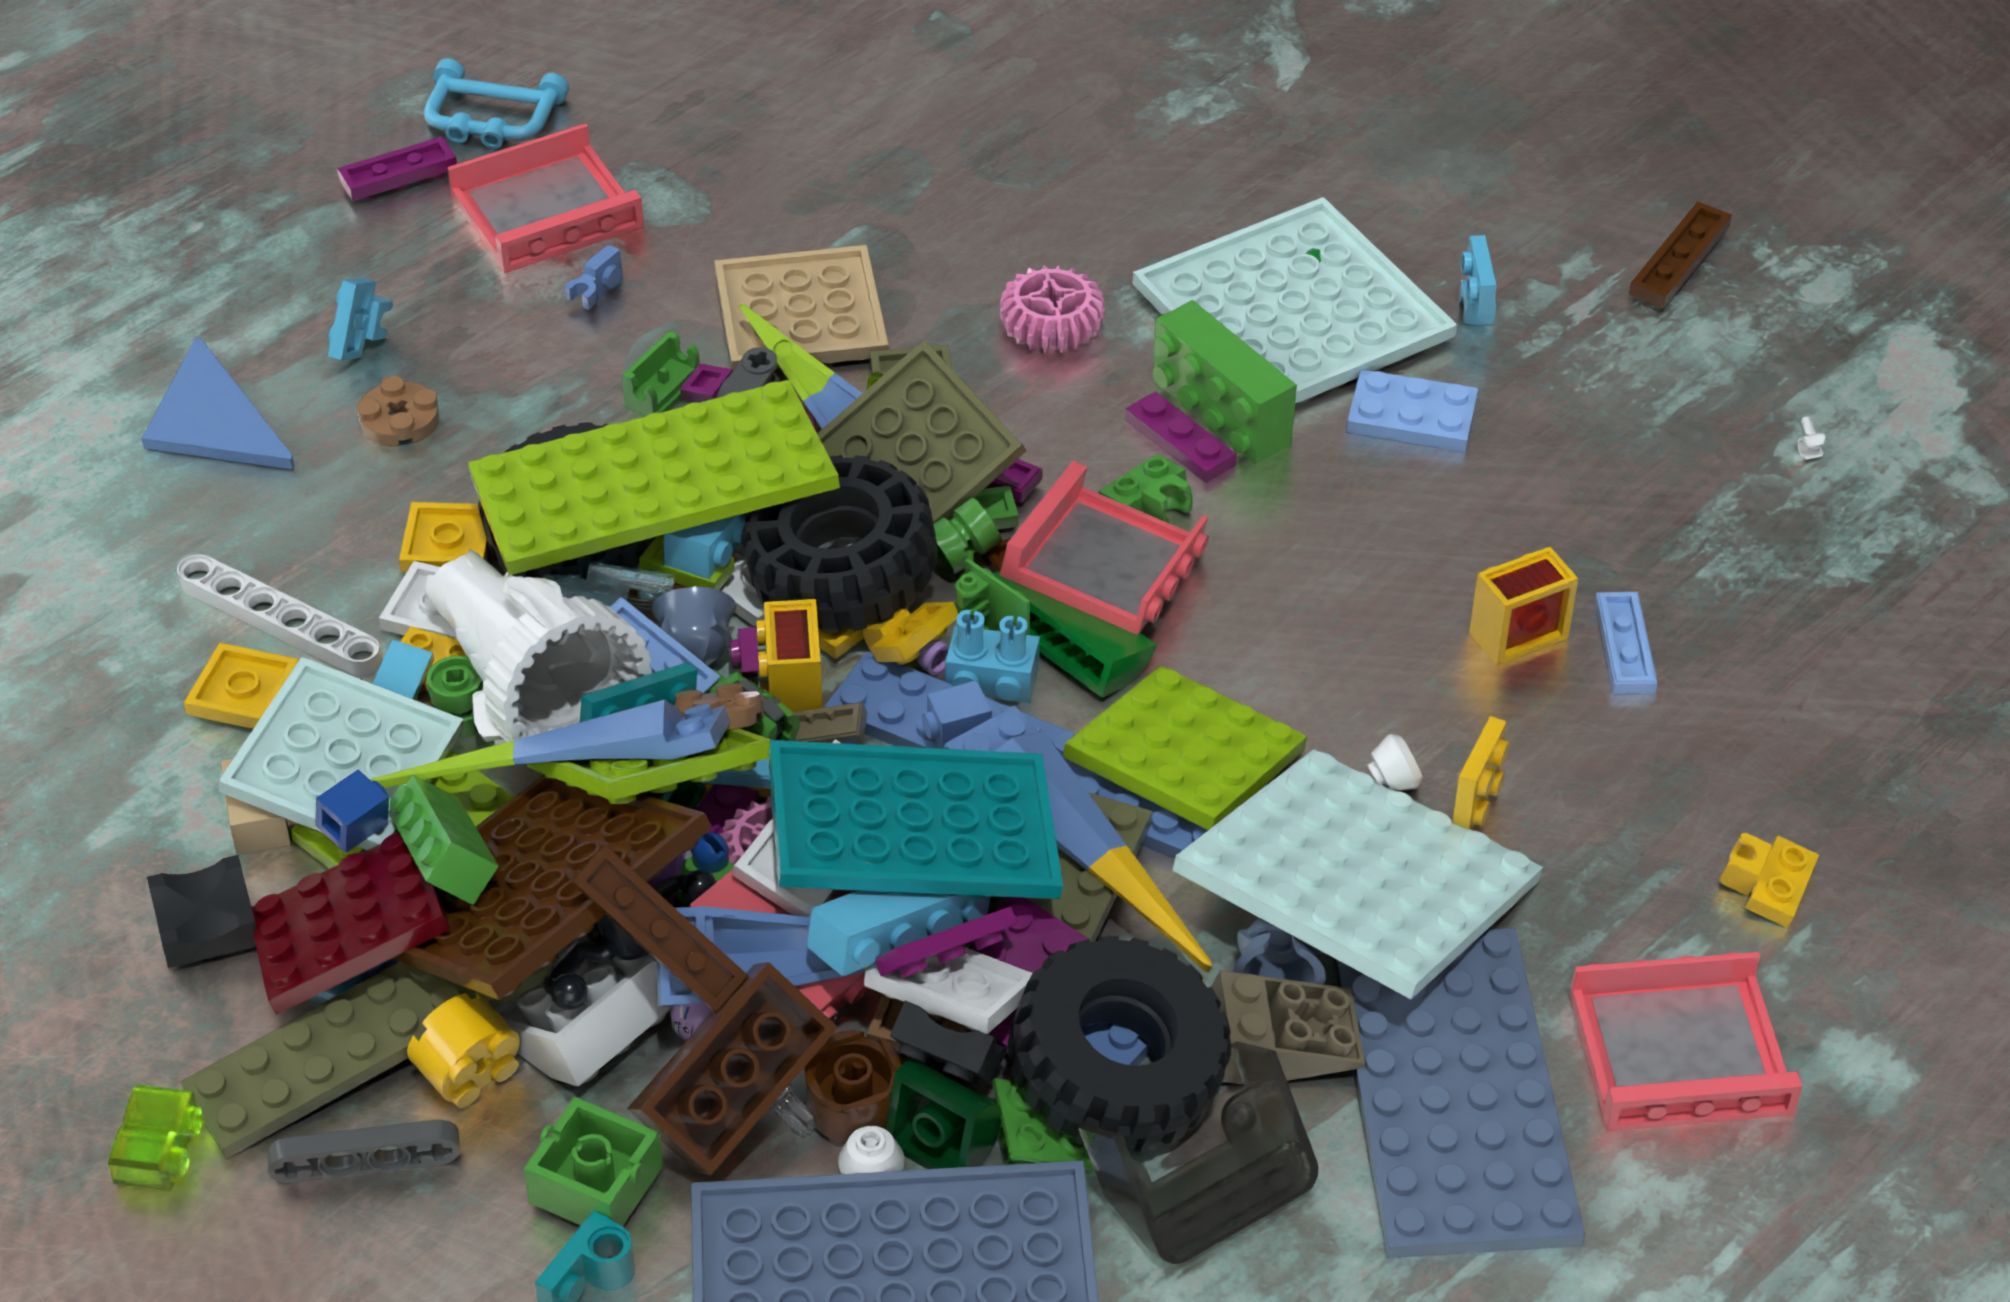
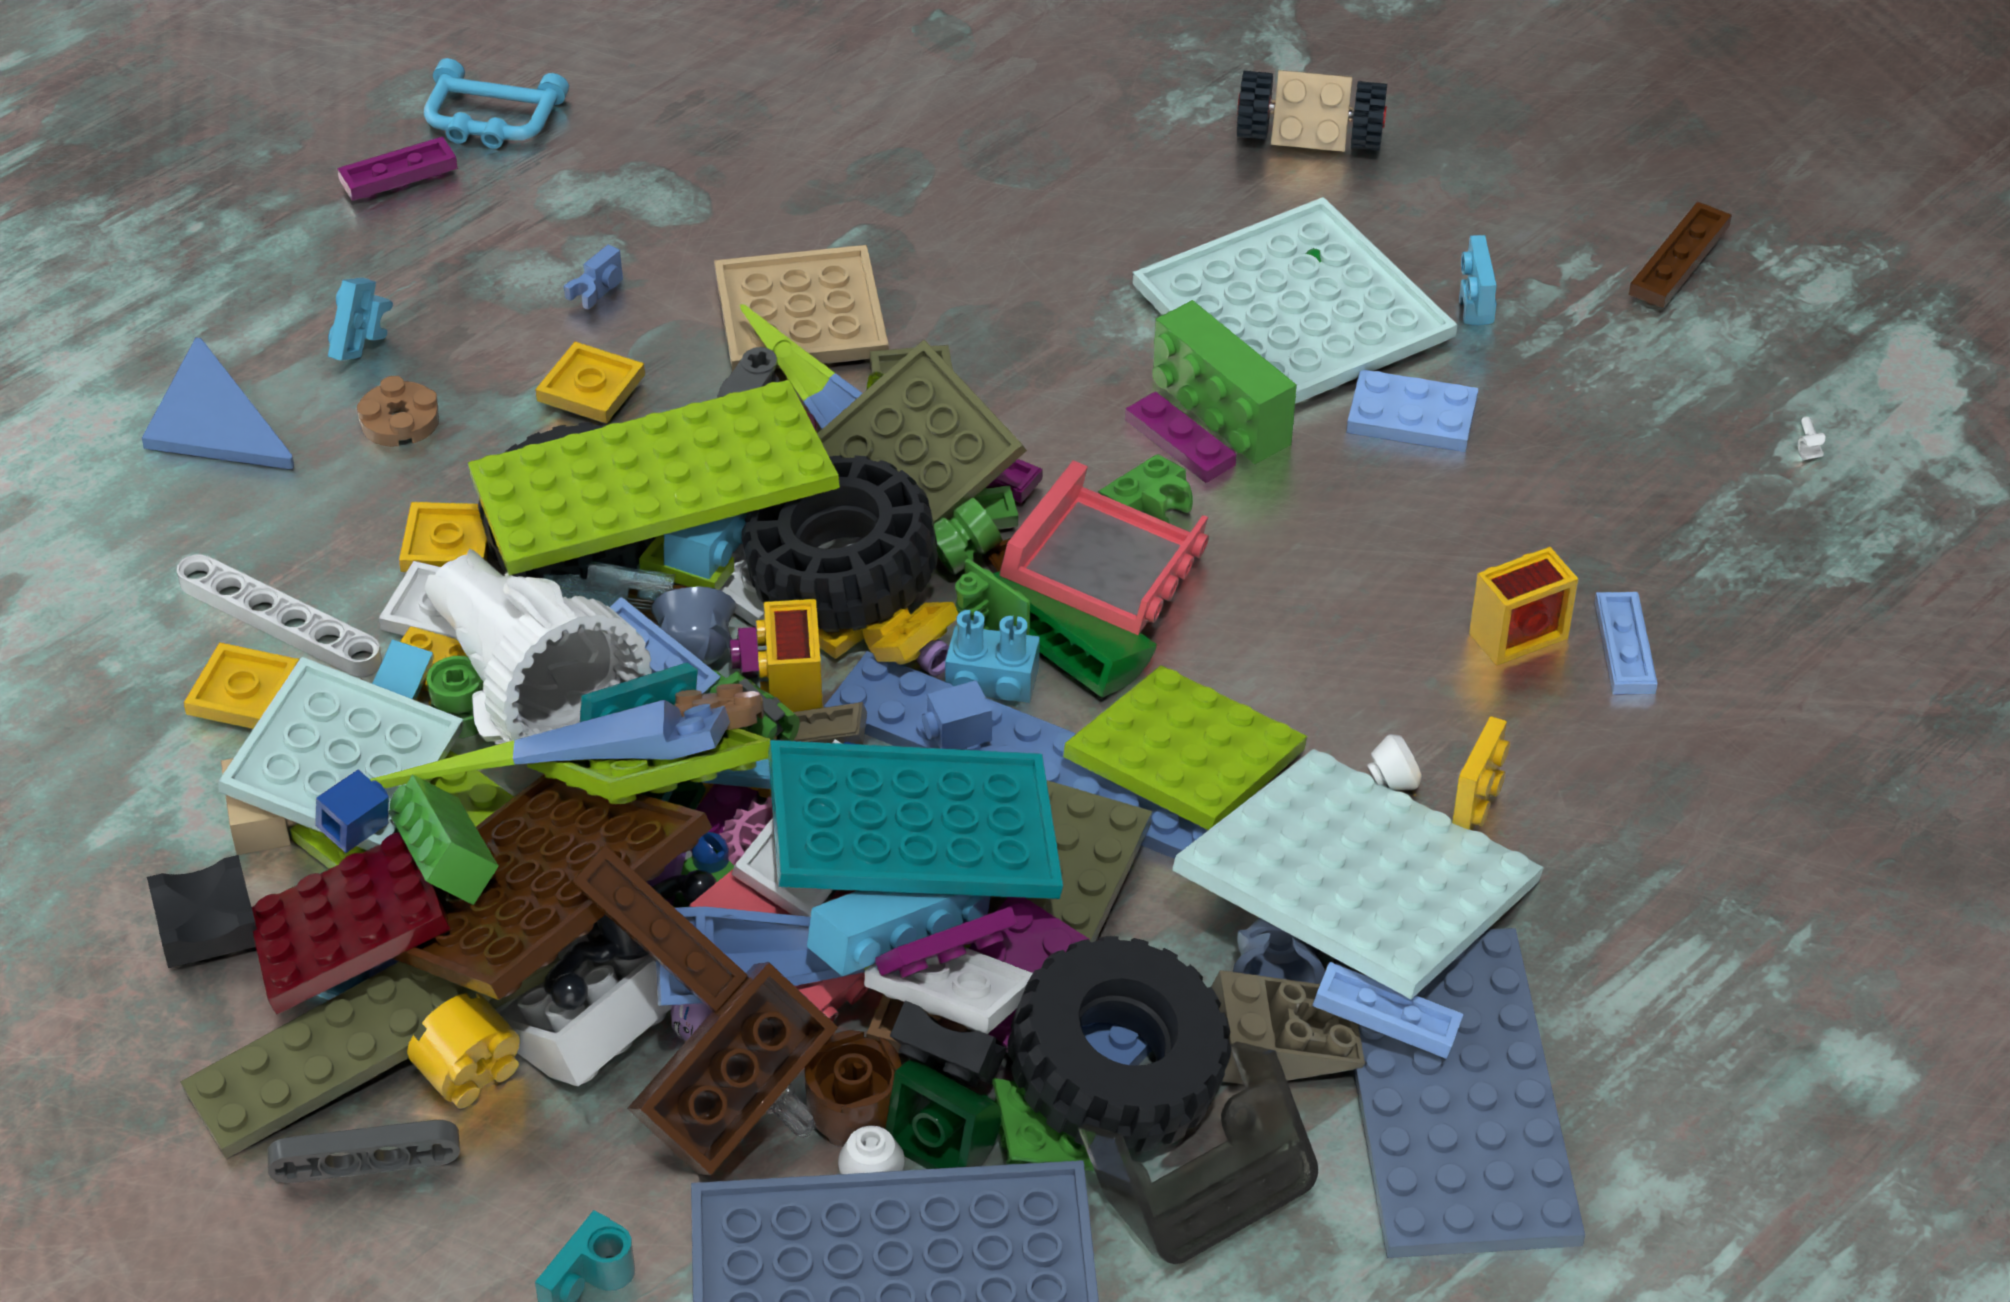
(154, 1138): clear neon green brick -> none
(543, 199): coral panel -> none
(590, 382): none -> yellow plate
(593, 1164): bright green brick -> none
(657, 376): bright green hinge -> none
(704, 383): magenta plate -> none
(1052, 309): bright pink gear -> none
(1083, 828): medium blue plate -> none
(1311, 110): none -> plate
(1387, 1011): none -> light blue plate
(1681, 1042): panel -> none
(1772, 873): yellow plate -> none

